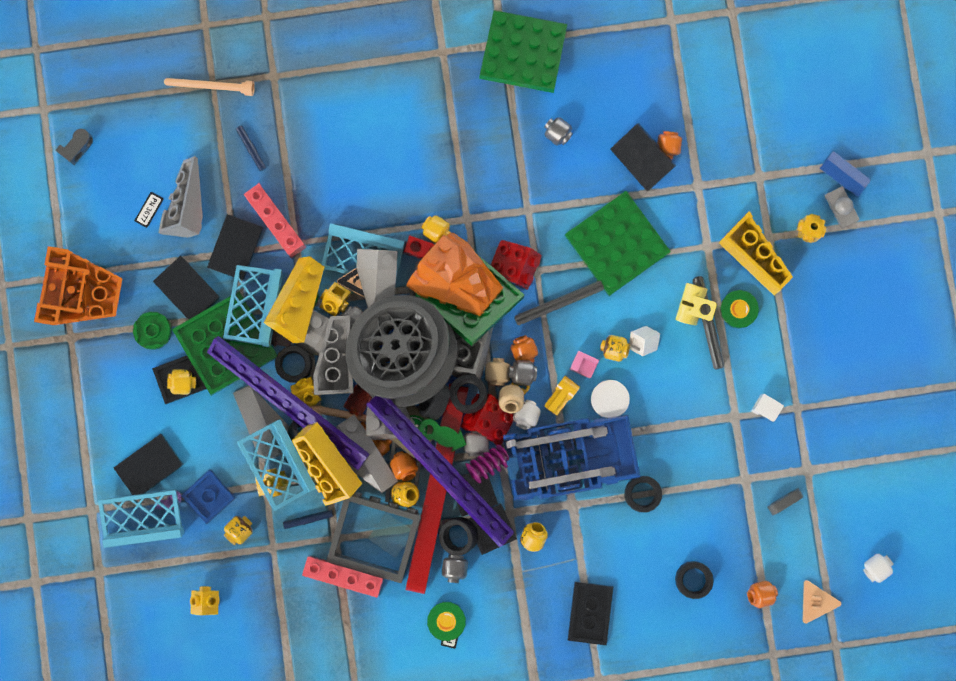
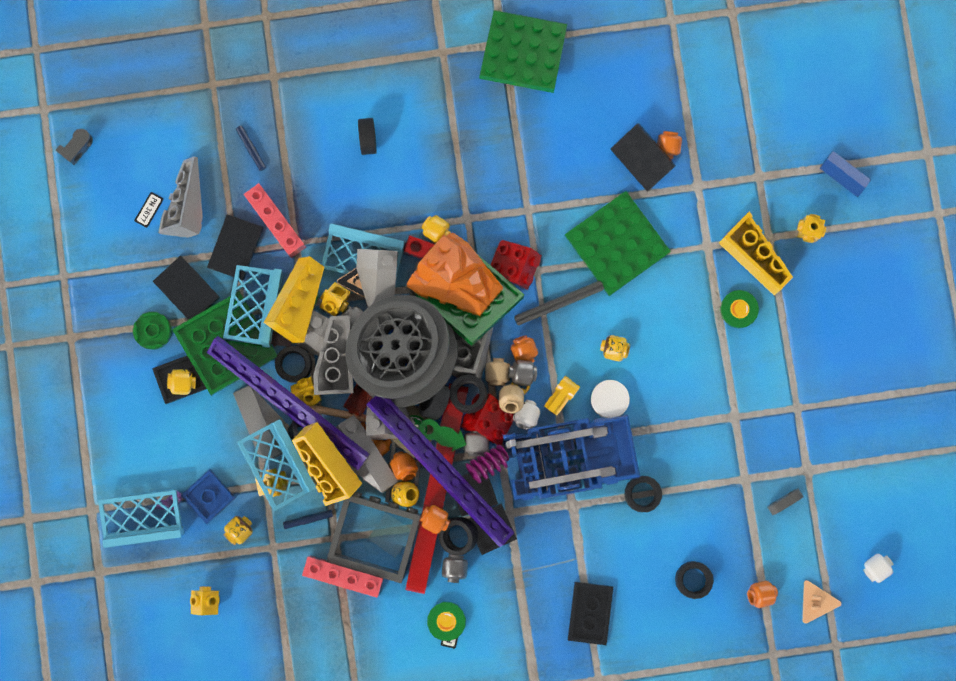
(76, 290): orange wedge -> none
(148, 466): black tile -> none
(245, 87): light nougat piece -> none
(367, 136): none -> black tyre
(434, 519): none -> orange head
(533, 537): yellow head -> none
(558, 131): flat silver head -> none
(584, 364): bright pink panel -> none
(644, 340): white panel -> none
(691, 304): light yellow piece -> none
(710, 330): dark grey axle -> none
(767, 407): white panel -> none
(842, 207): light grey tile -> none

